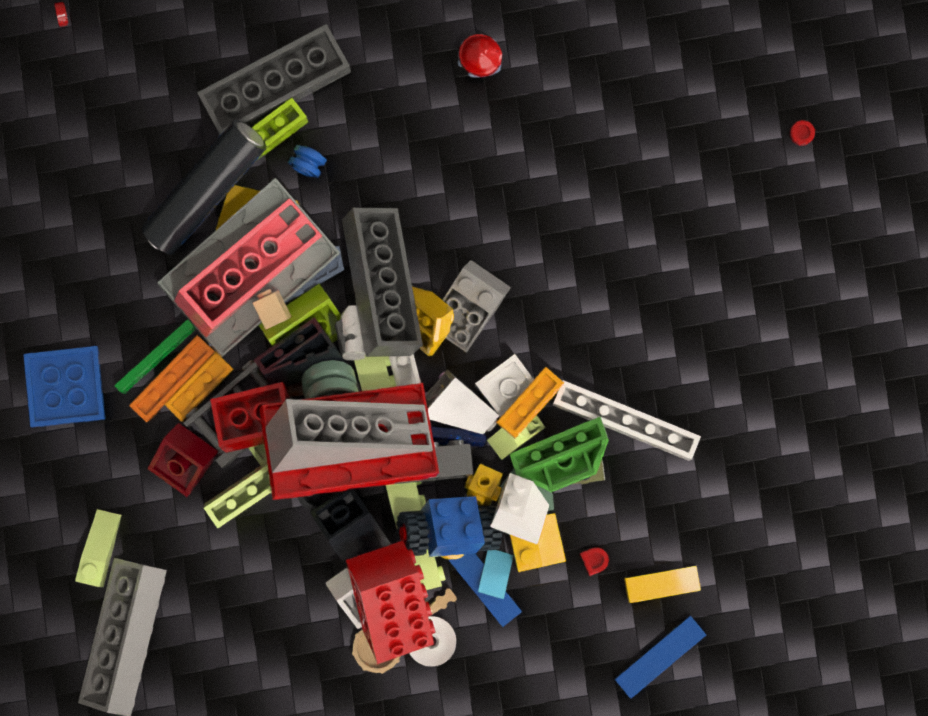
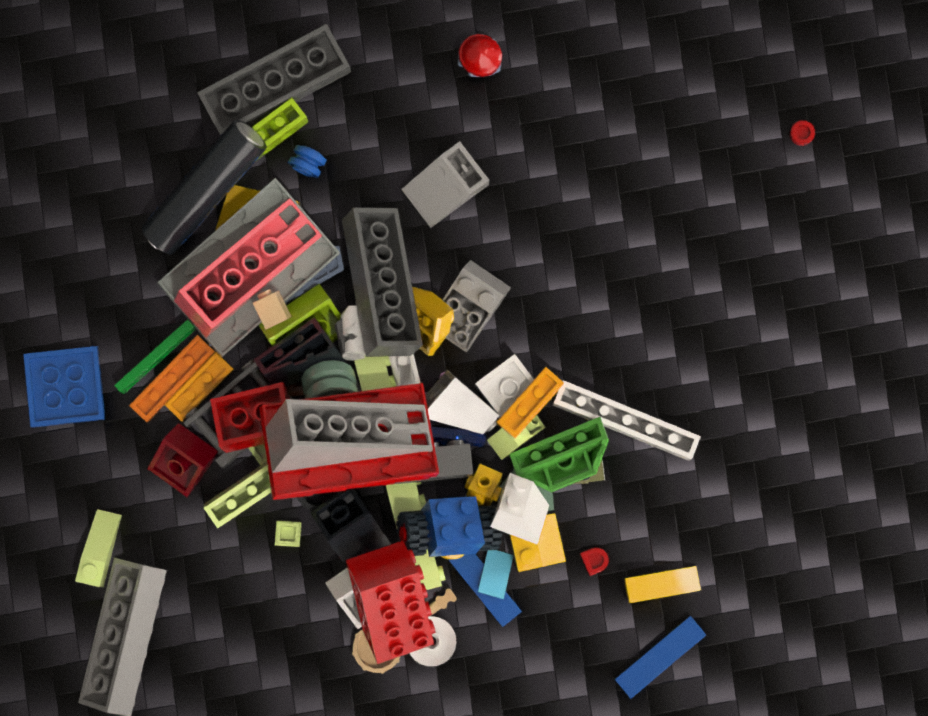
(61, 14): red tile -> none
(288, 533): none -> yellowish green tile
(445, 184): none -> light grey slope

